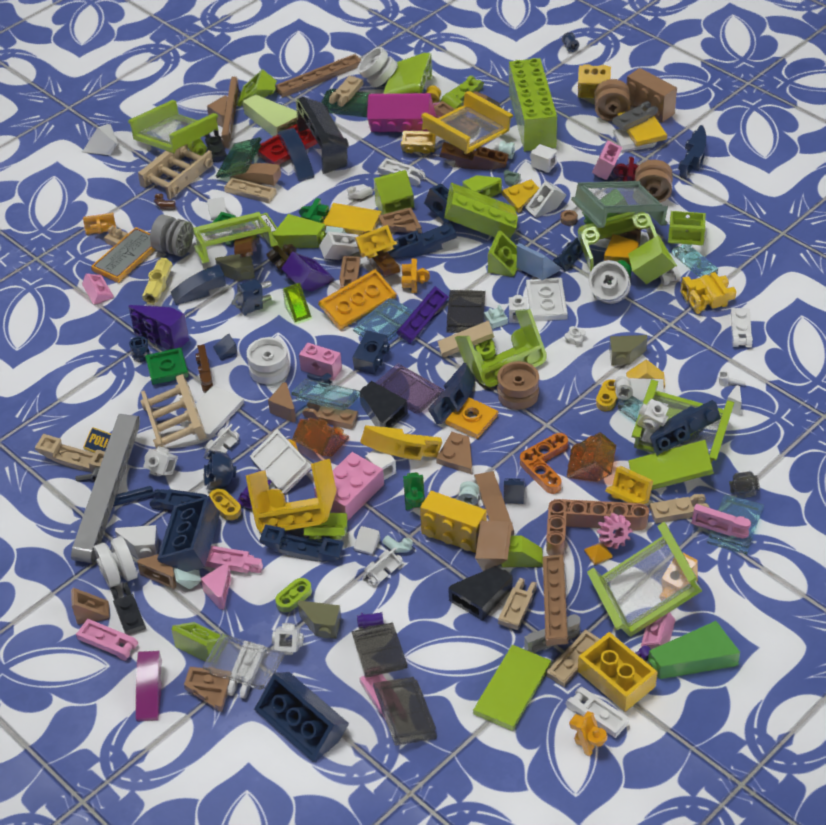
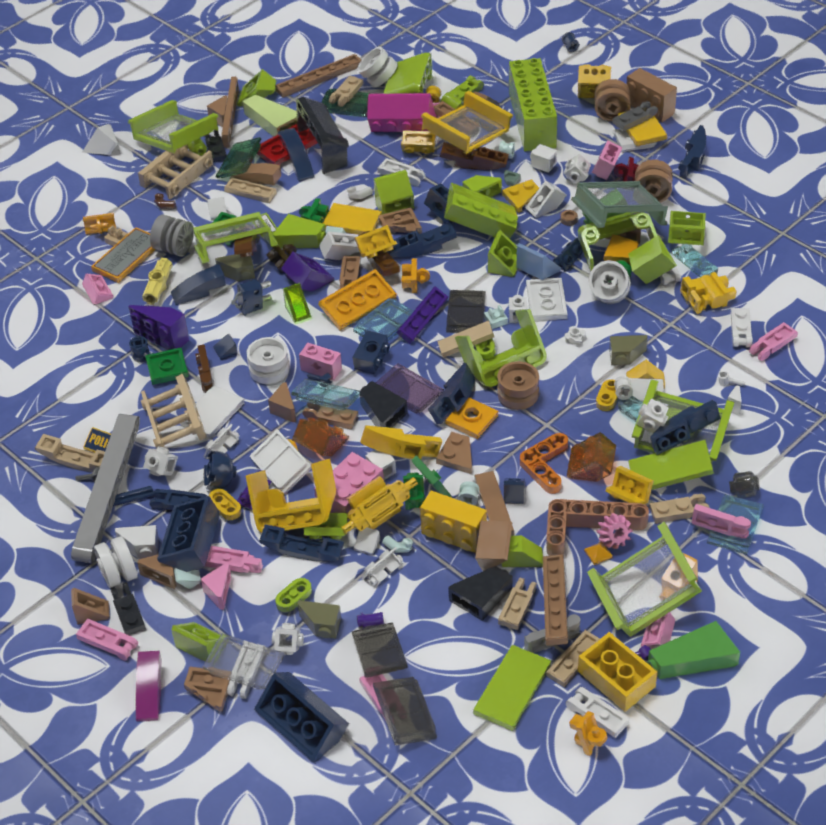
(376, 503): none -> yellow piece
(431, 476): none -> green plate
(577, 169): none -> white brick
(773, 341): none -> bright pink hinge

